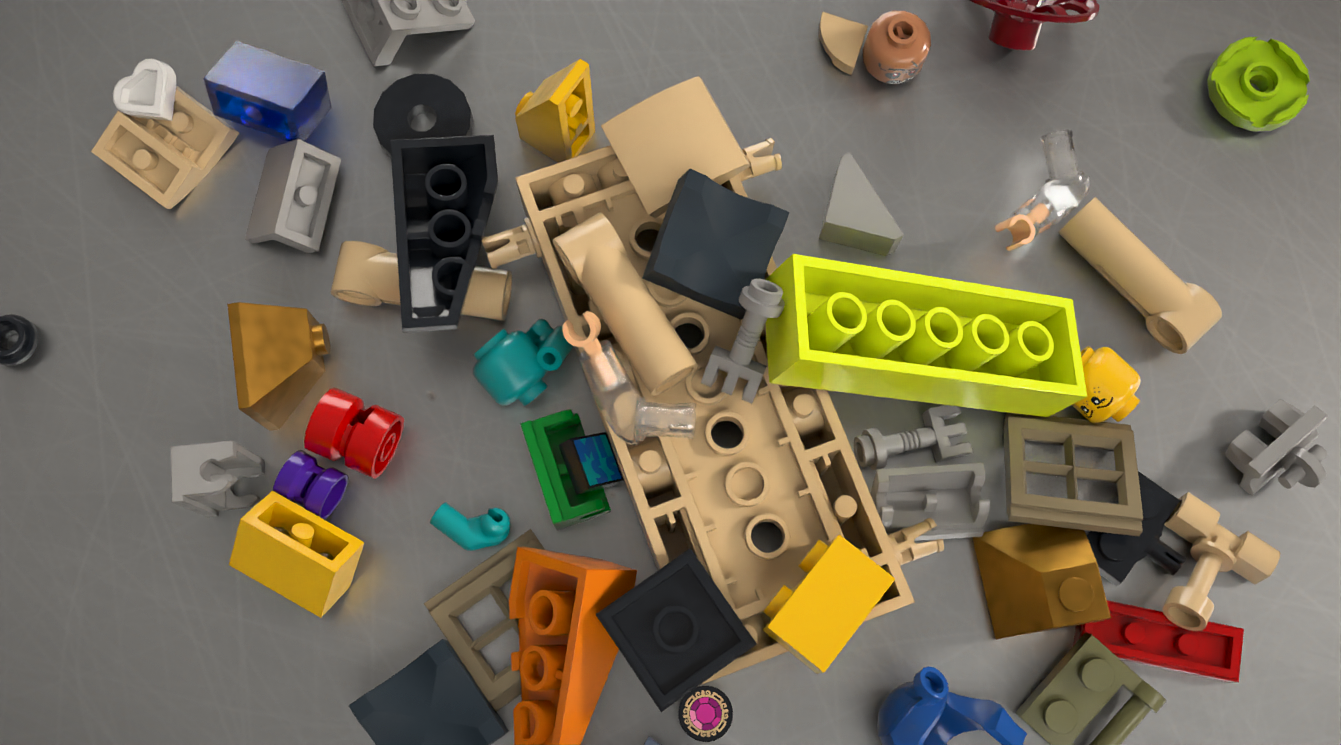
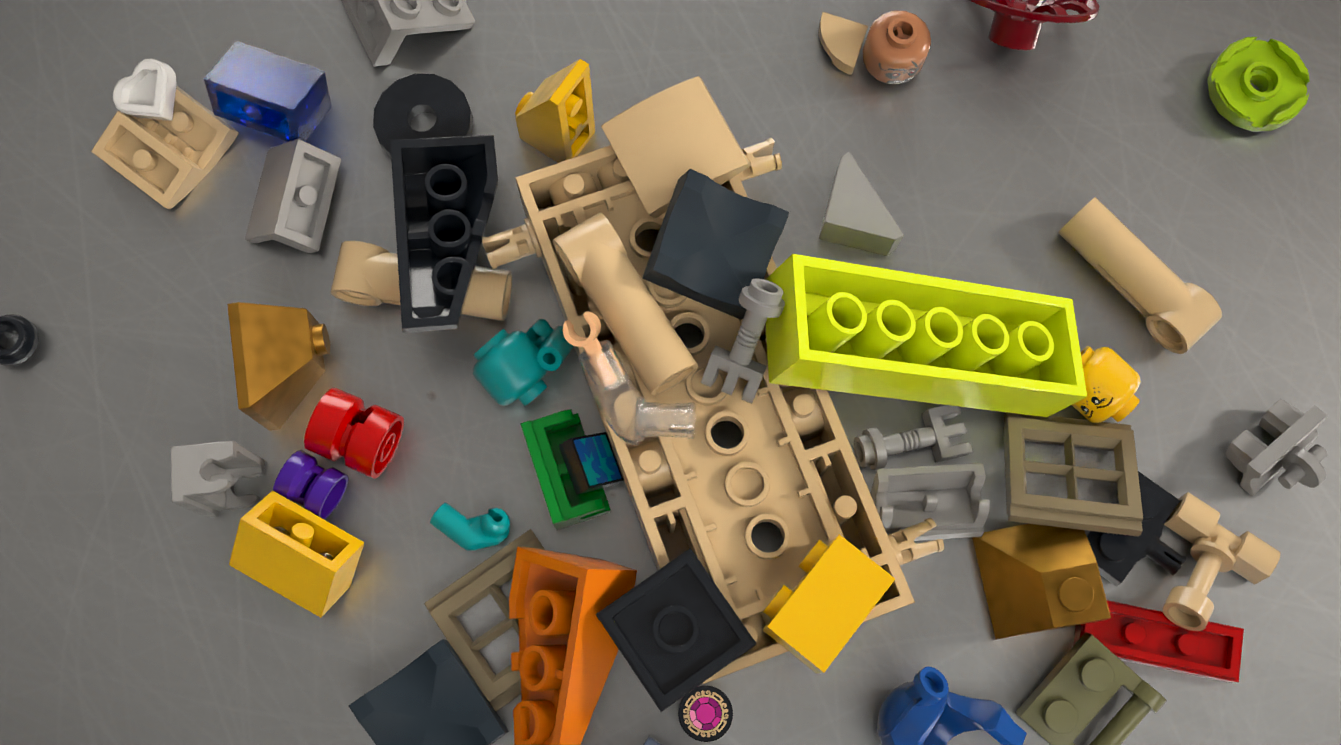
(1056, 198): clear arm -> none

